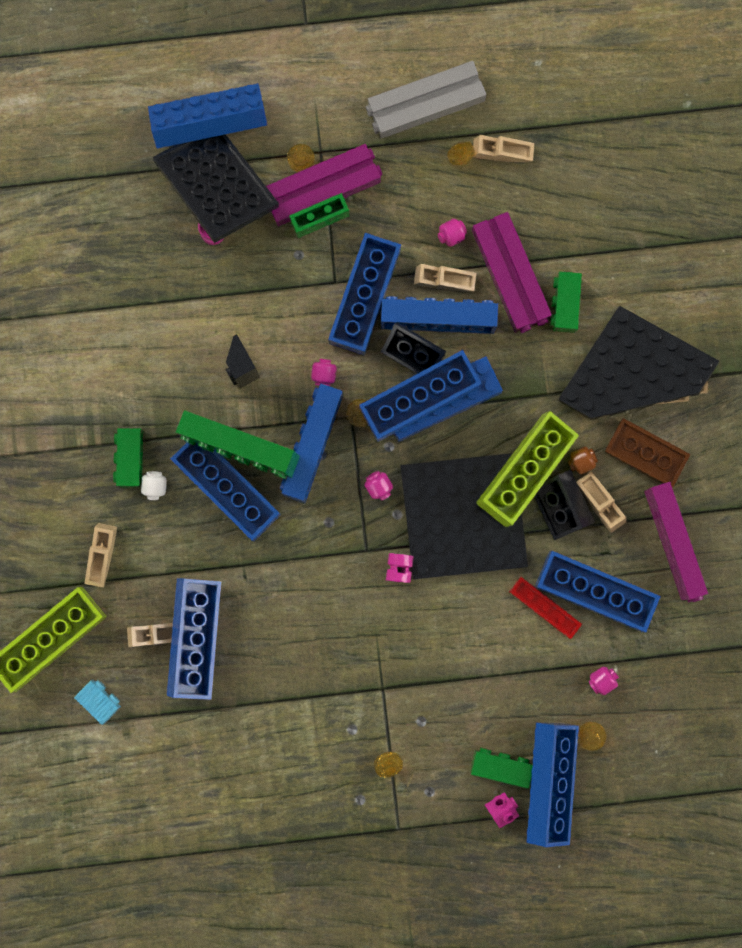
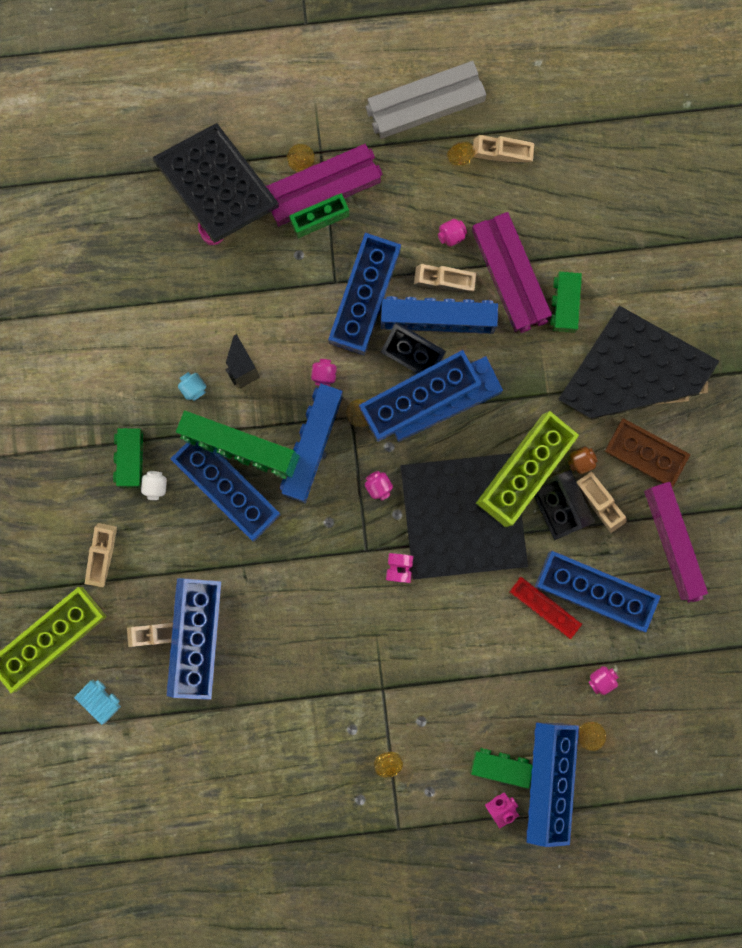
(192, 386): none -> medium azure head
(207, 116): blue brick -> none

